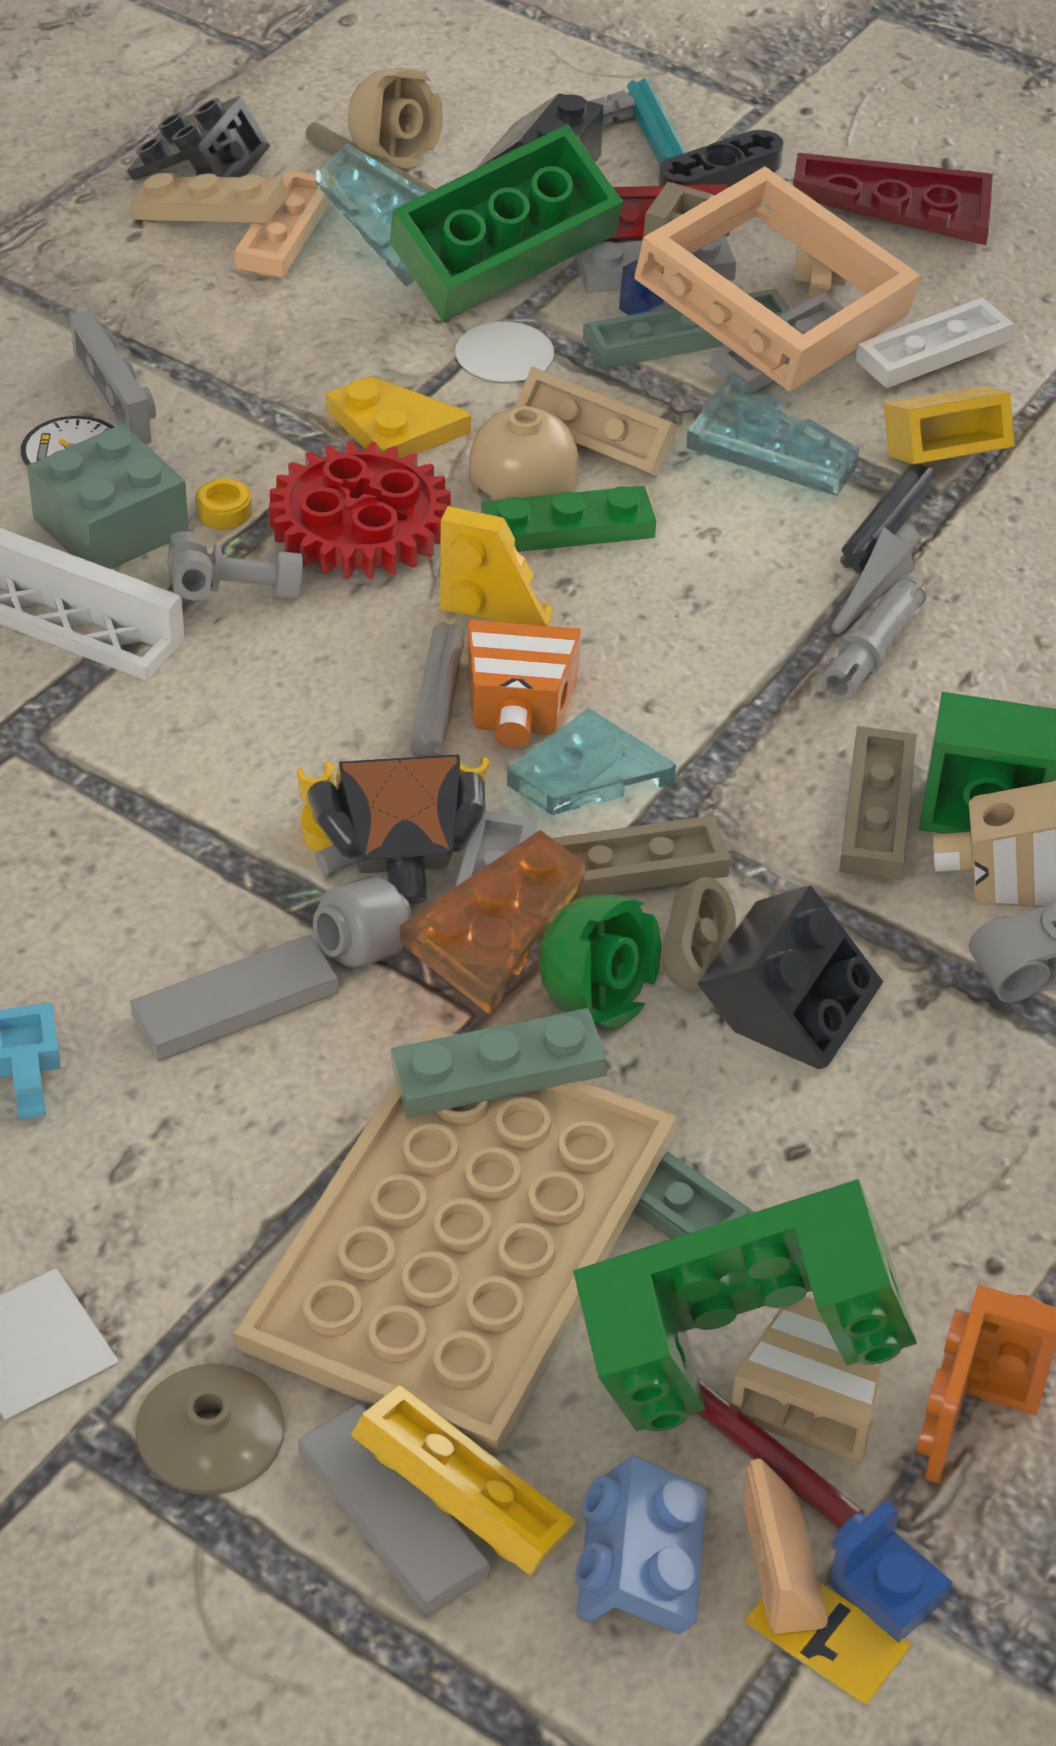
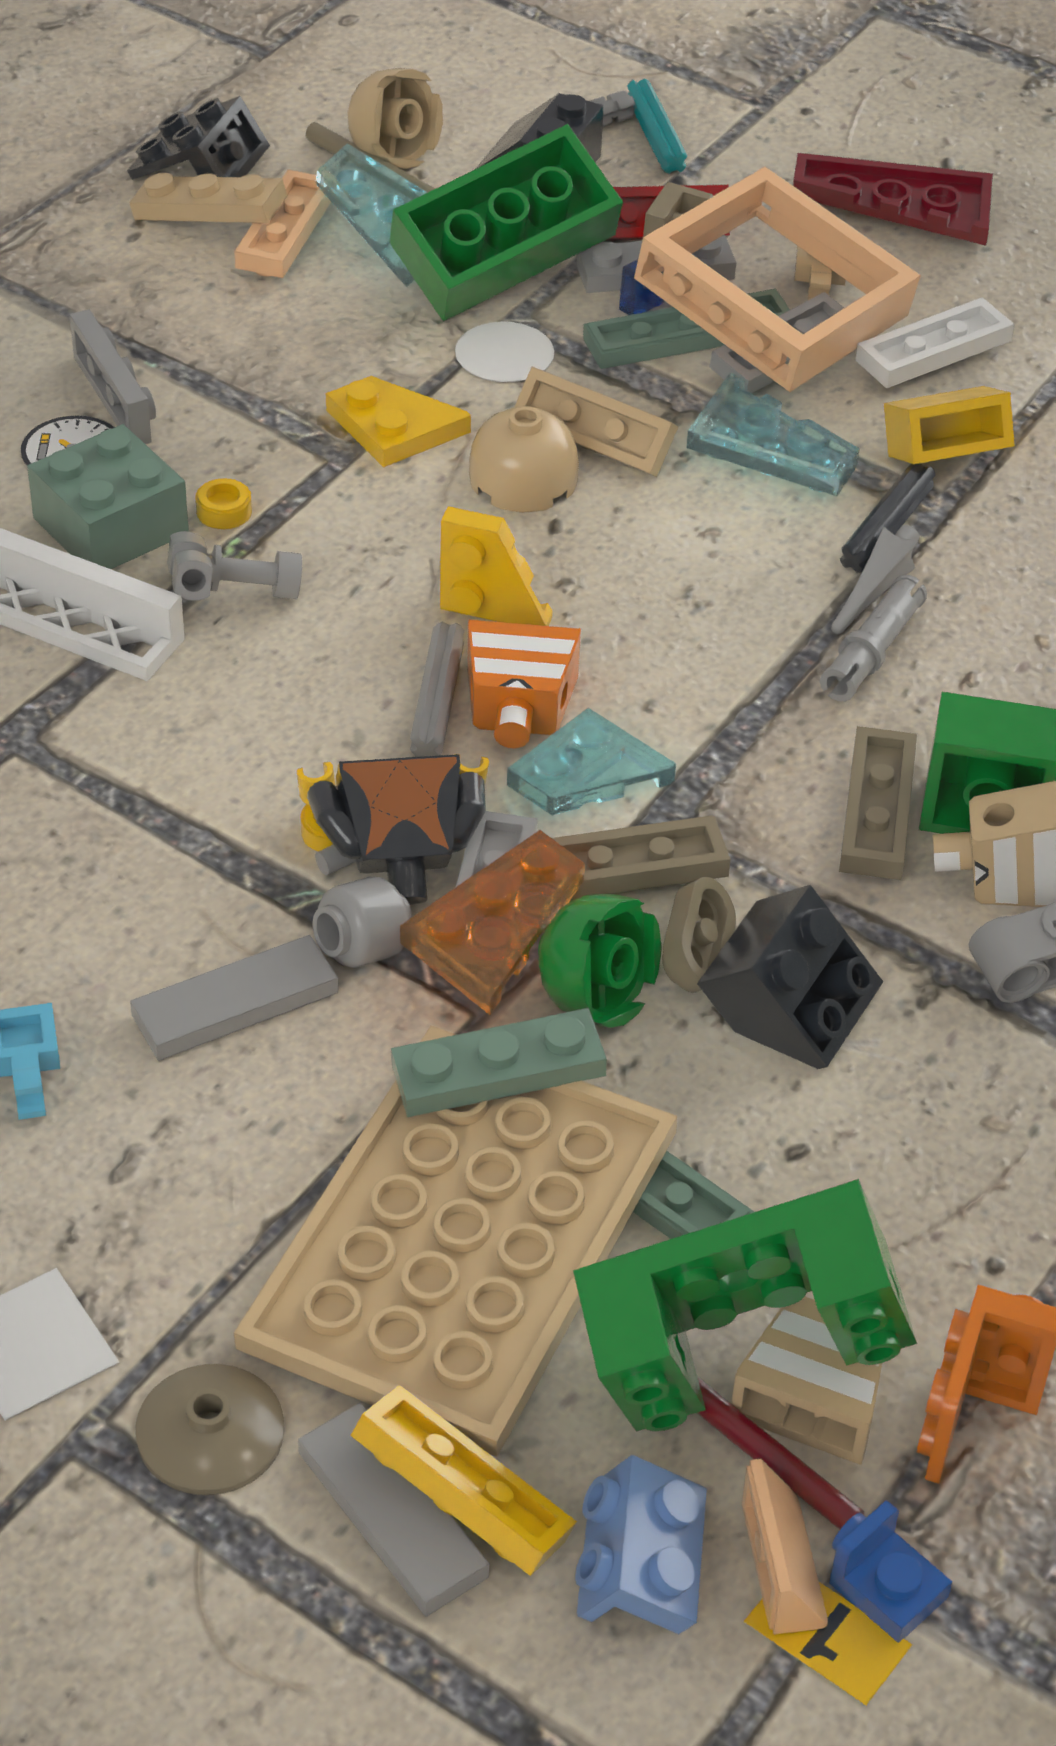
(359, 509): red gear -> none
(576, 517): green plate -> none
(738, 155): black beam -> none

